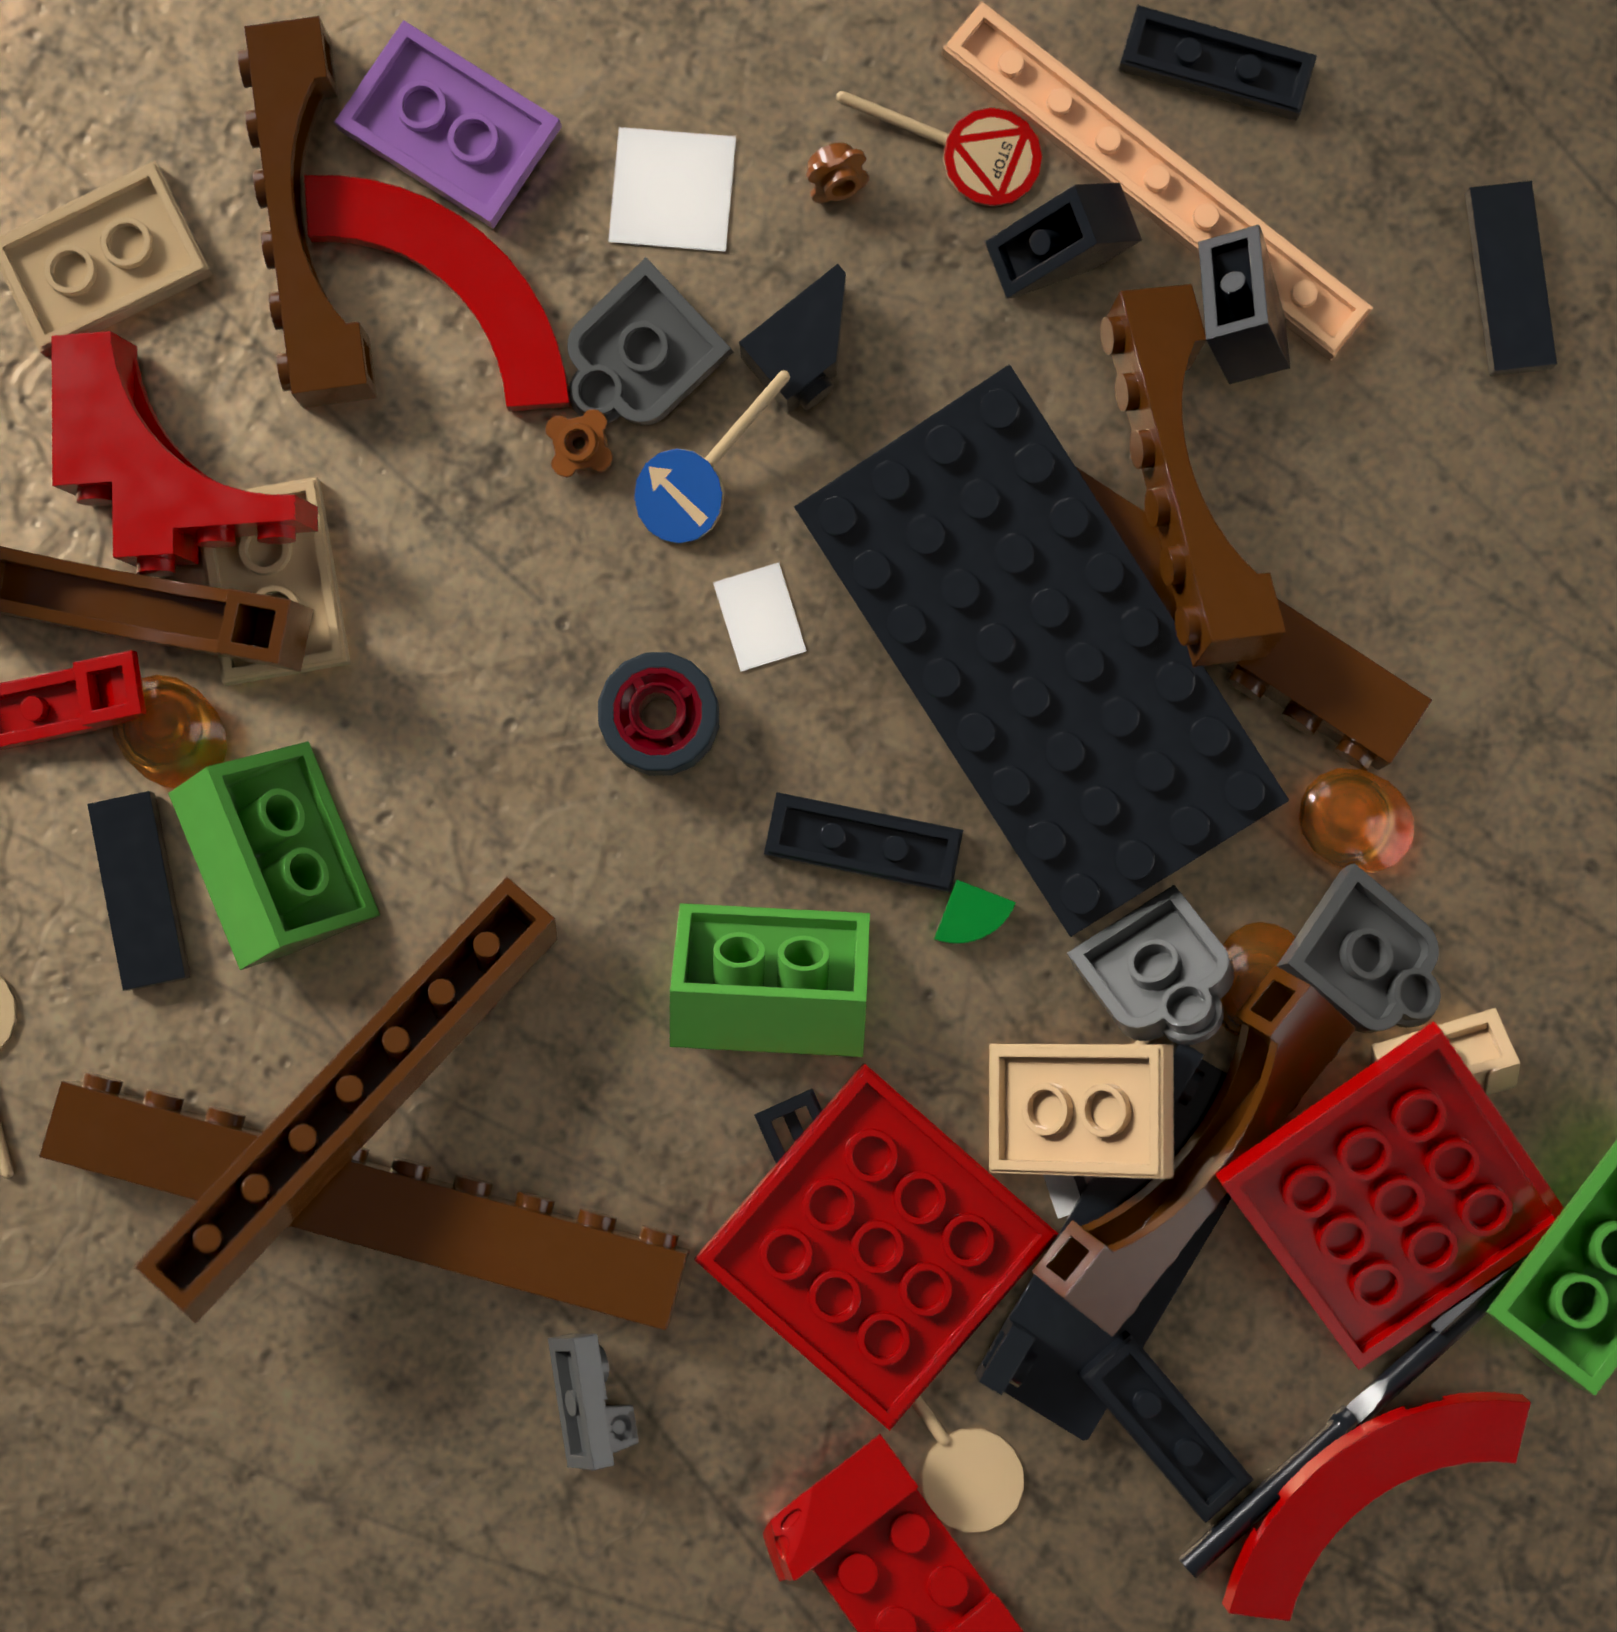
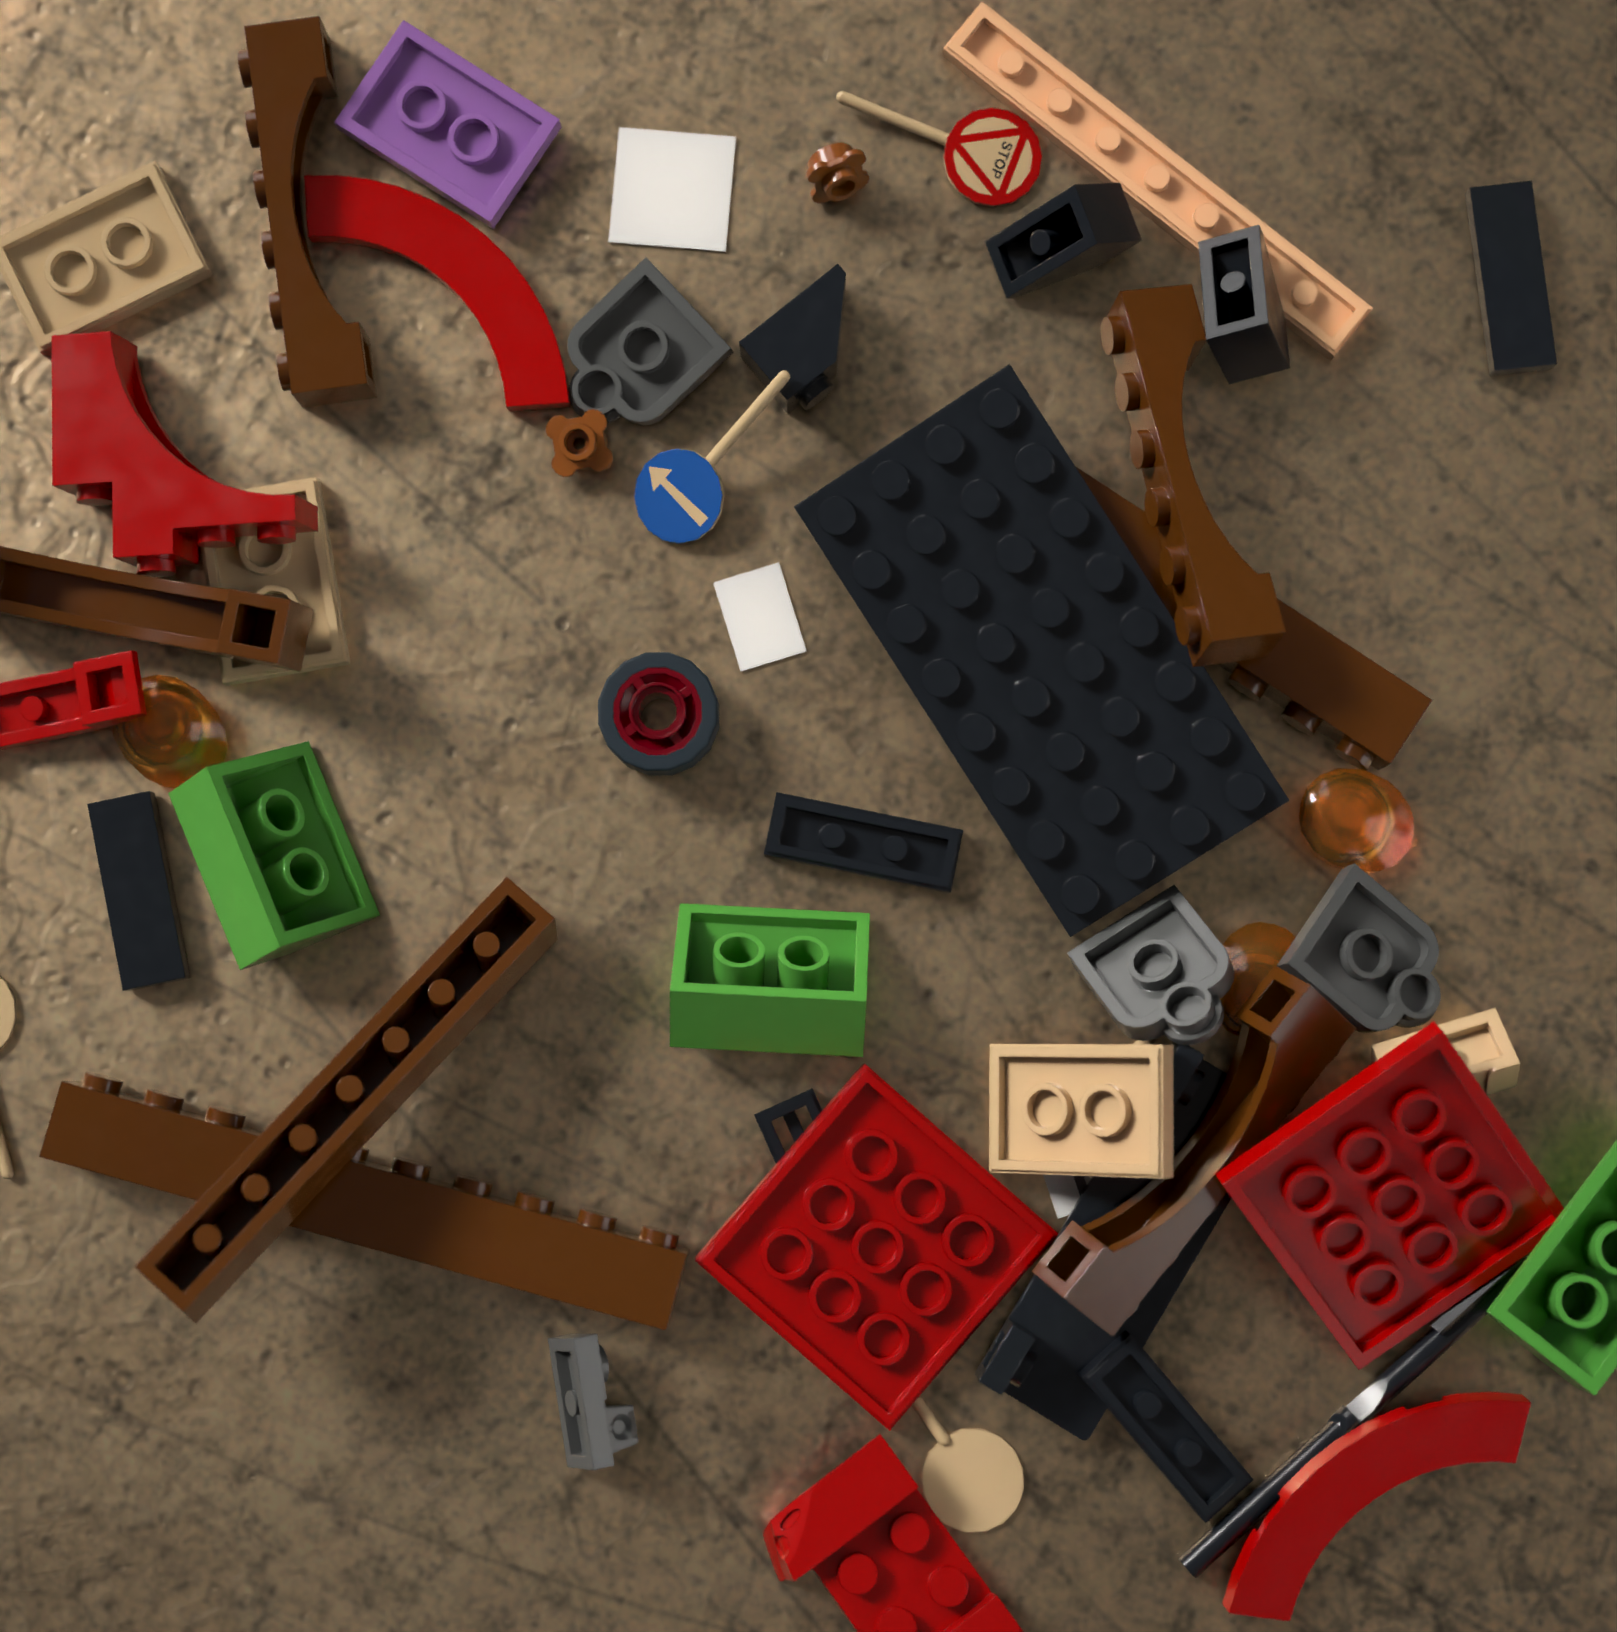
(971, 914): green tile -> none
(1217, 62): black tile -> none

